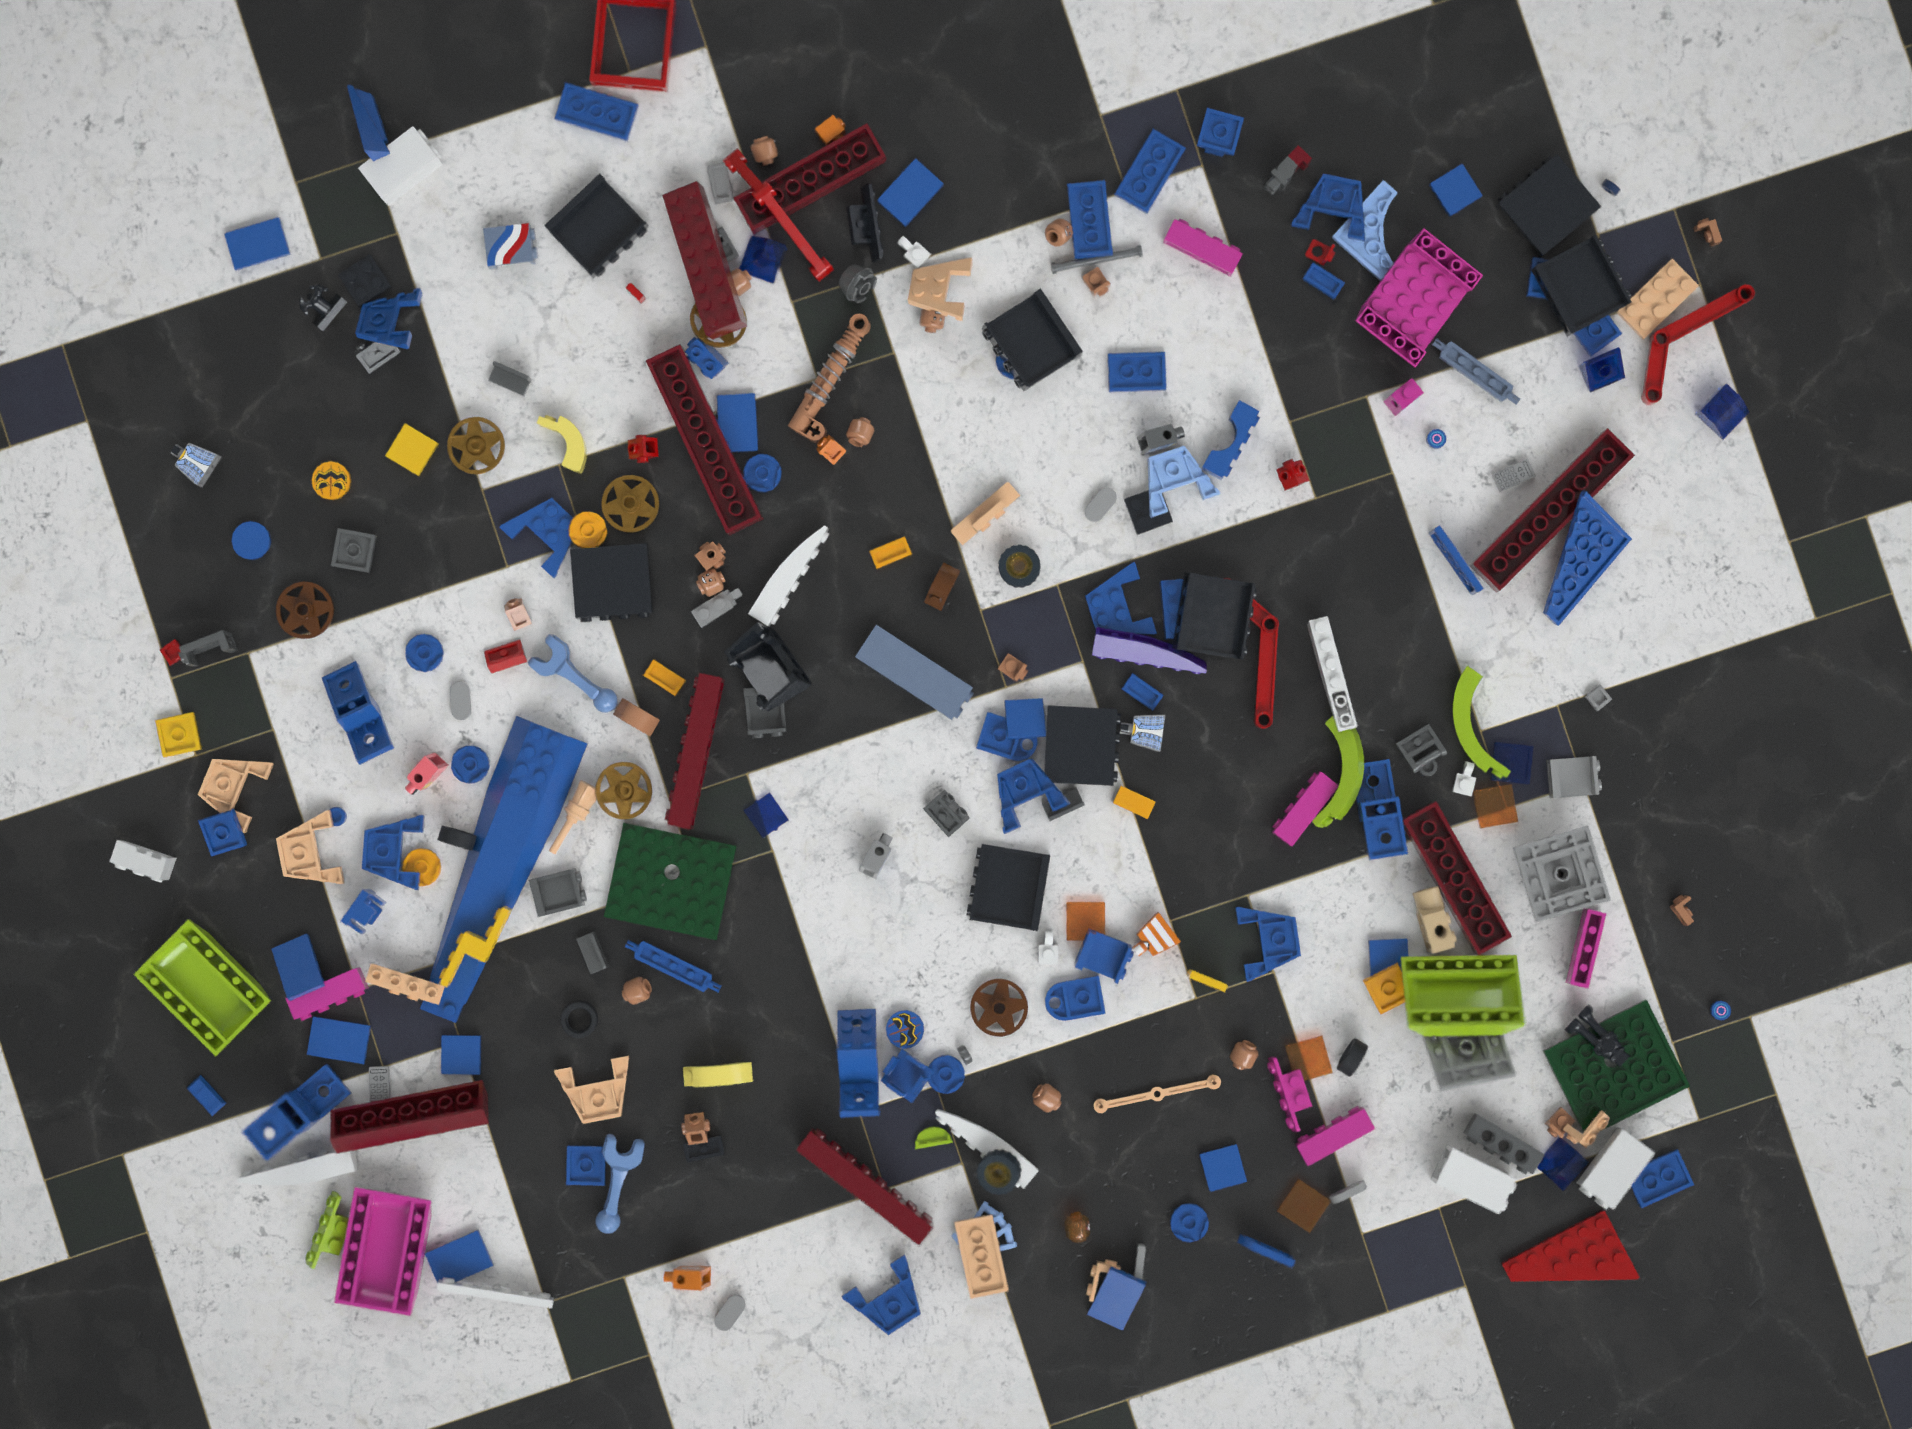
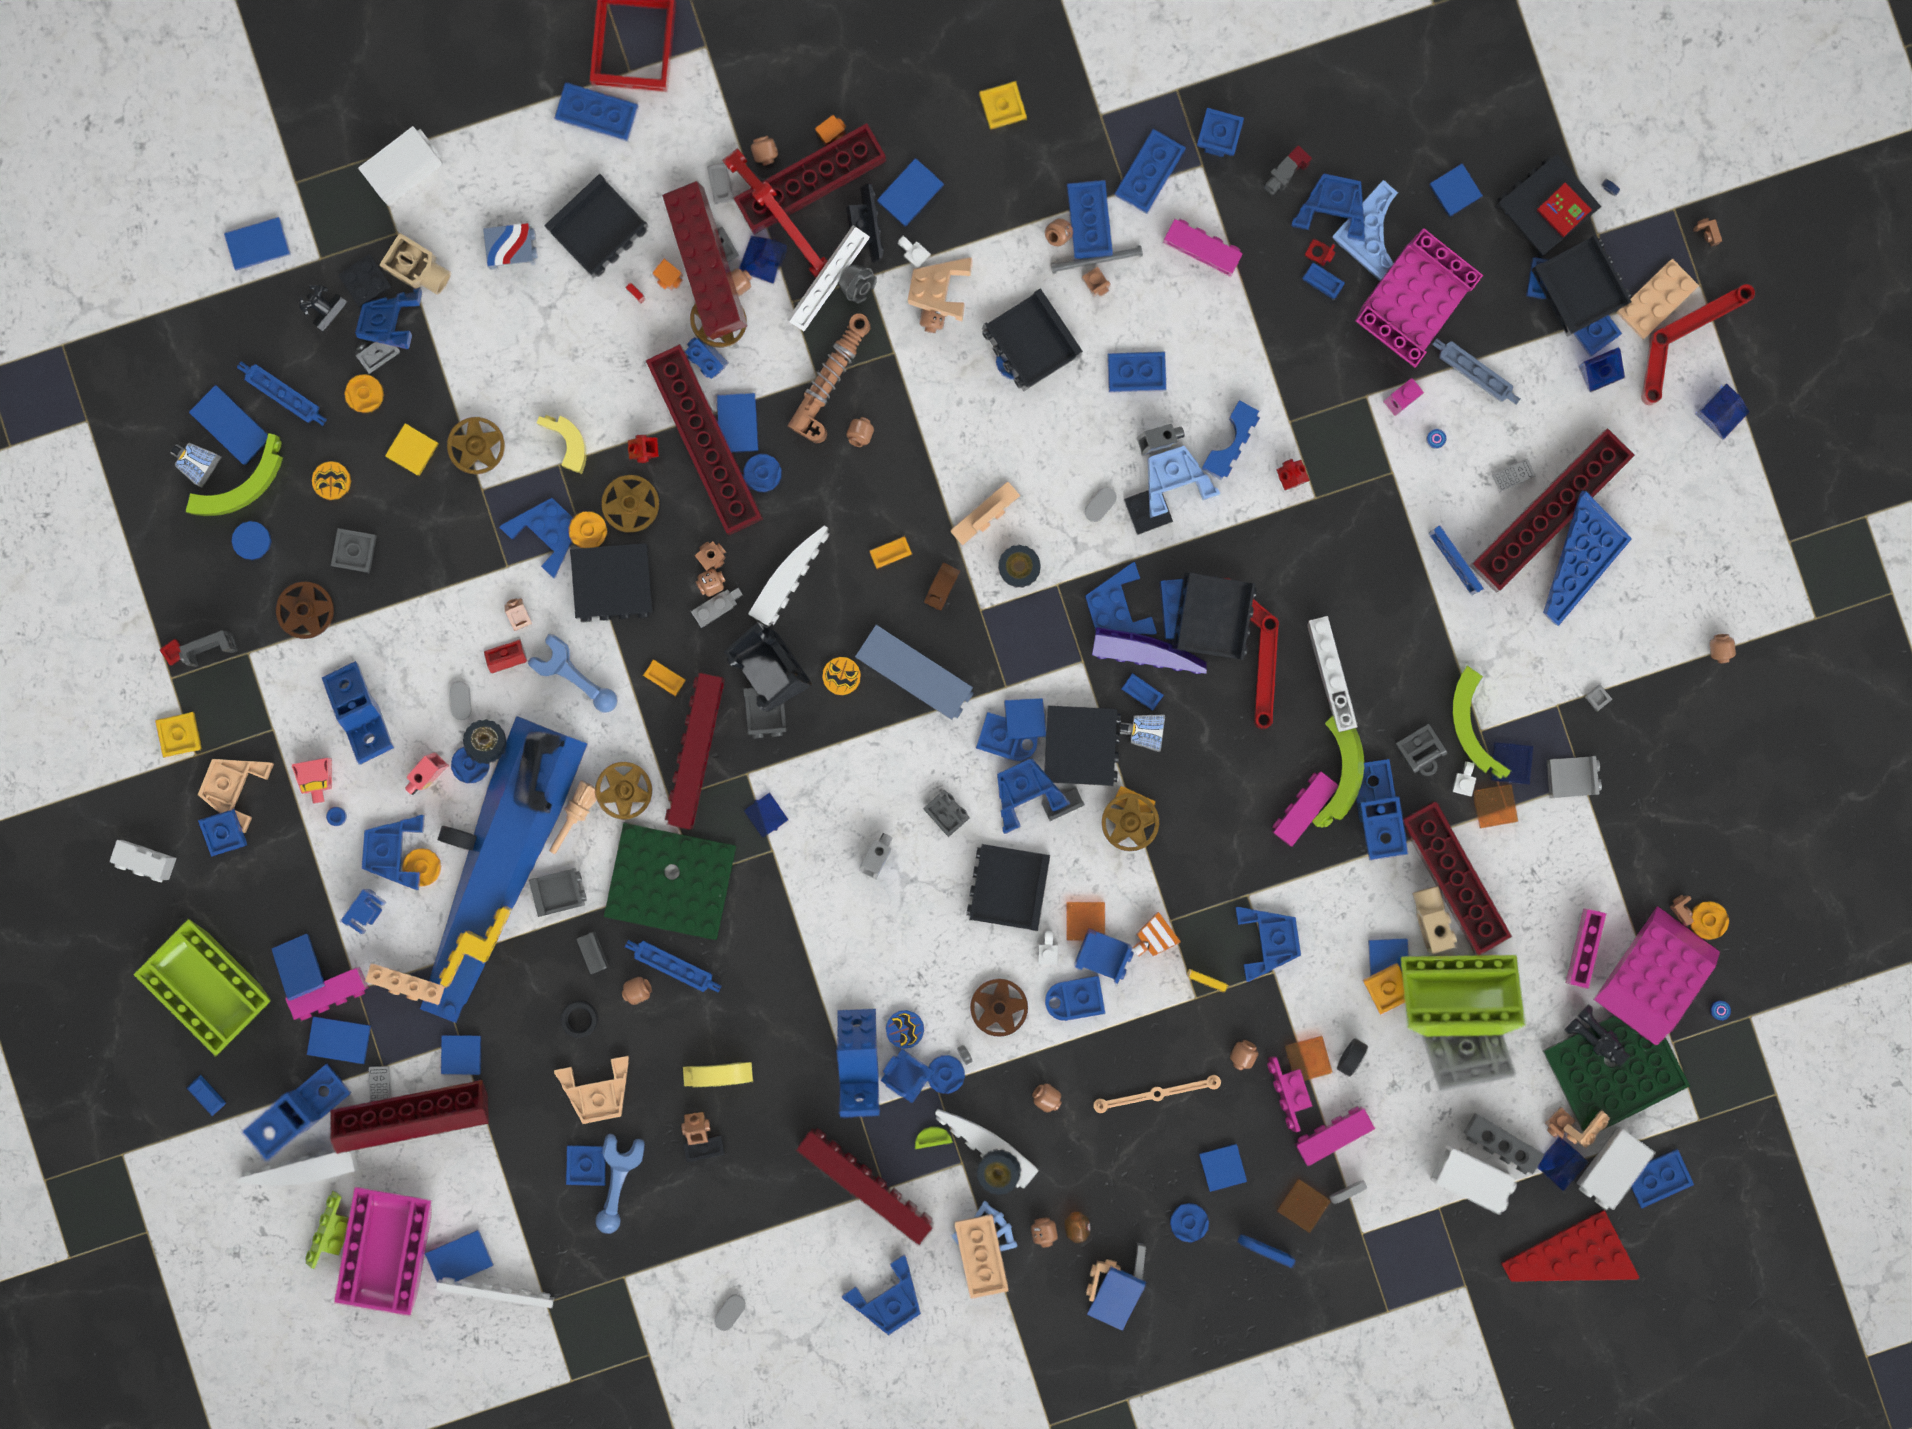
(229, 425): none -> blue tile
(245, 493): none -> lime arch
(282, 393): none -> blue plate
(300, 853): light nougat wing -> none
(314, 777): none -> coral torso
(364, 393): none -> light orange tile
(369, 123): blue wedge -> none
(415, 265): none -> tan brick
(424, 653): blue tile -> none
(484, 752): none -> black wheel
(510, 378): dark grey panel -> none
(525, 790): none -> black windscreen
(636, 717): nougat brick -> none
(667, 275): none -> orange brick
(689, 1277): orange torso -> none
(828, 278): none -> white plate
(830, 449): orange bracket -> none
(841, 676): none -> tile
(1002, 105): none -> yellow tile
(1013, 668): nougat bracket -> none
(1044, 1232): none -> nougat head
(1130, 822): none -> pearl gold wheel
(1564, 210): none -> red tile
(1580, 878): light grey piece -> none
(1658, 976): none -> dark pink slope
(1709, 920): none -> light orange tile
(1722, 648): none -> nougat head

